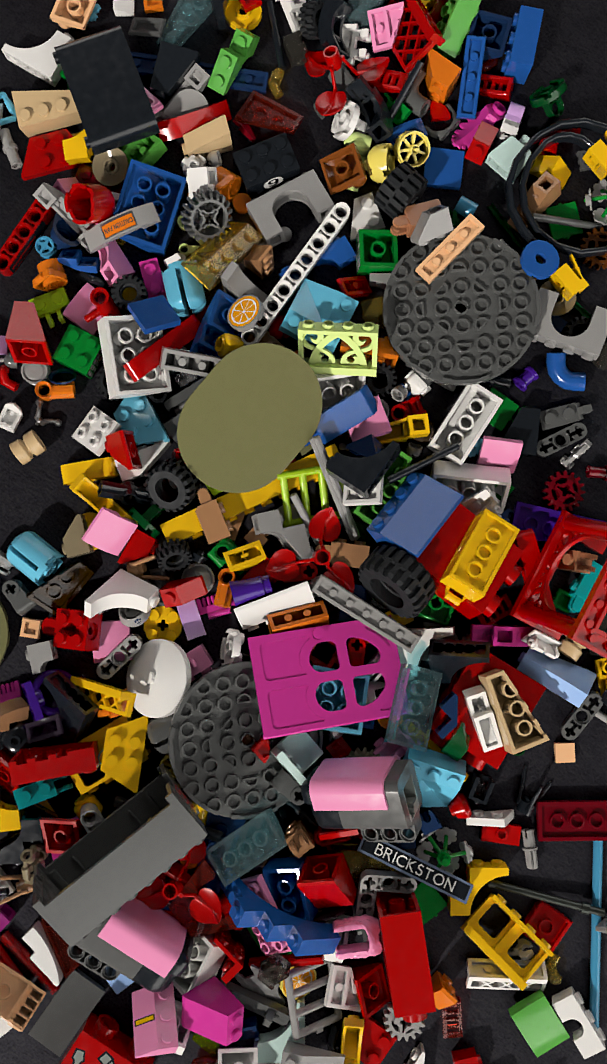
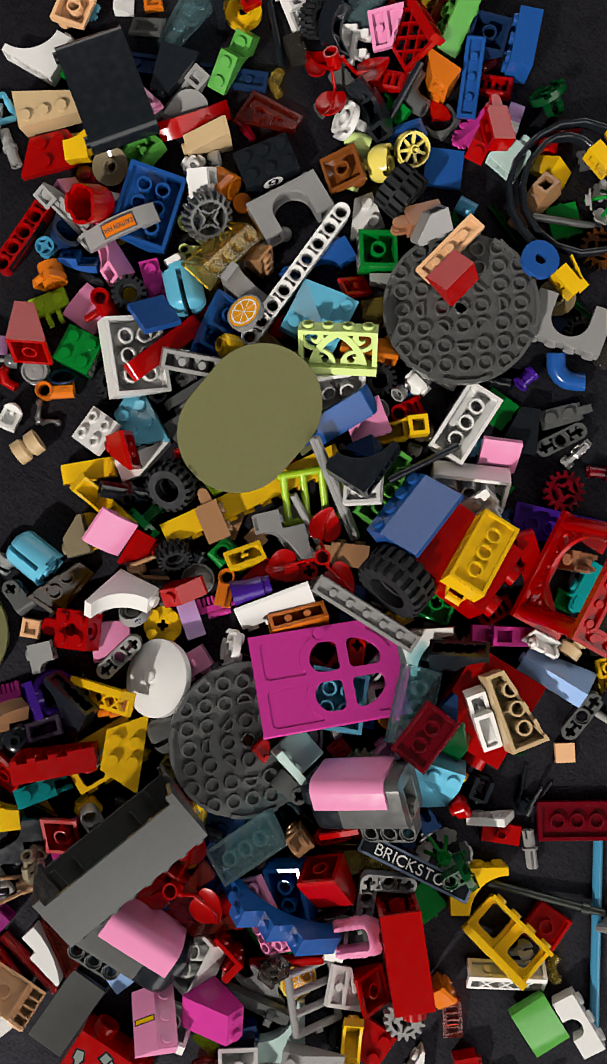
(425, 737): none -> dark red tile
(453, 277): none -> red slope
(461, 873): none -> dark green tile
(497, 125): none -> red hinge

